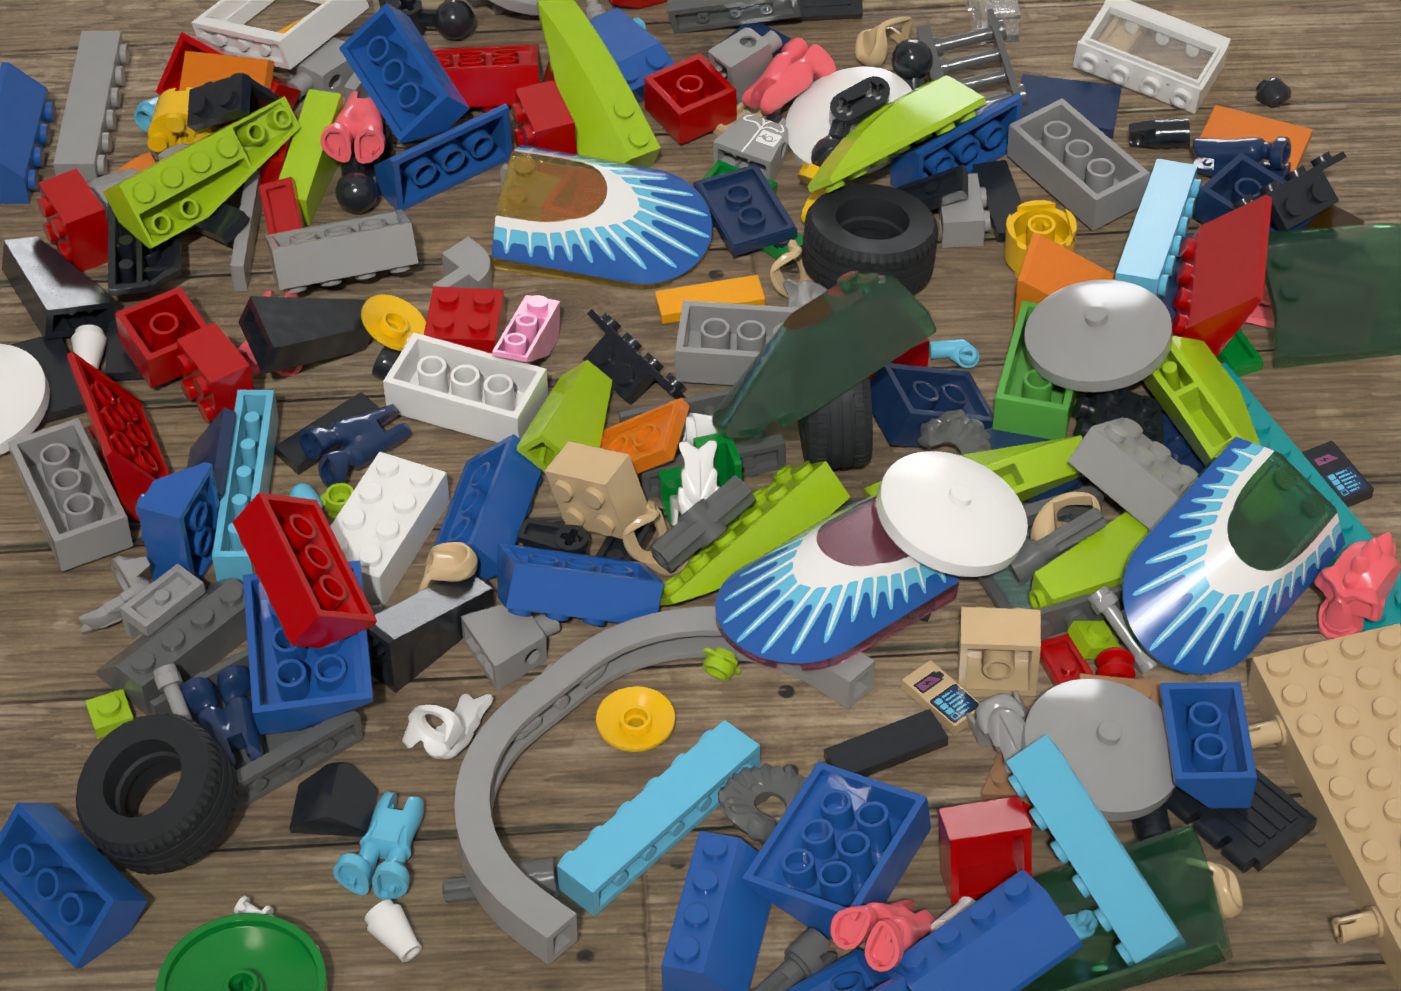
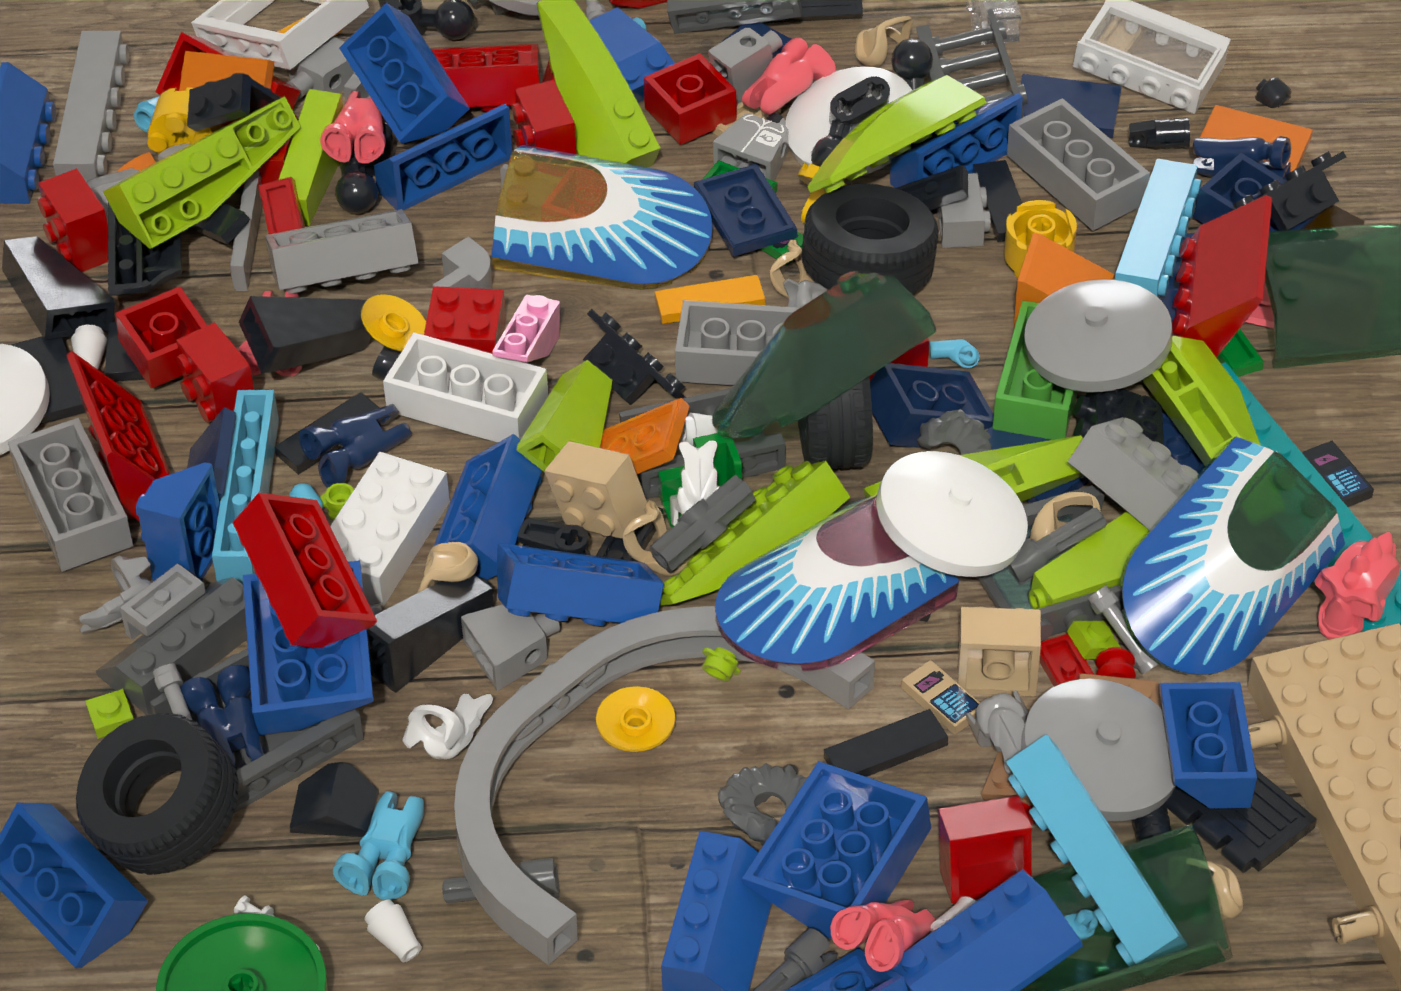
(655, 819): medium azure brick -> none

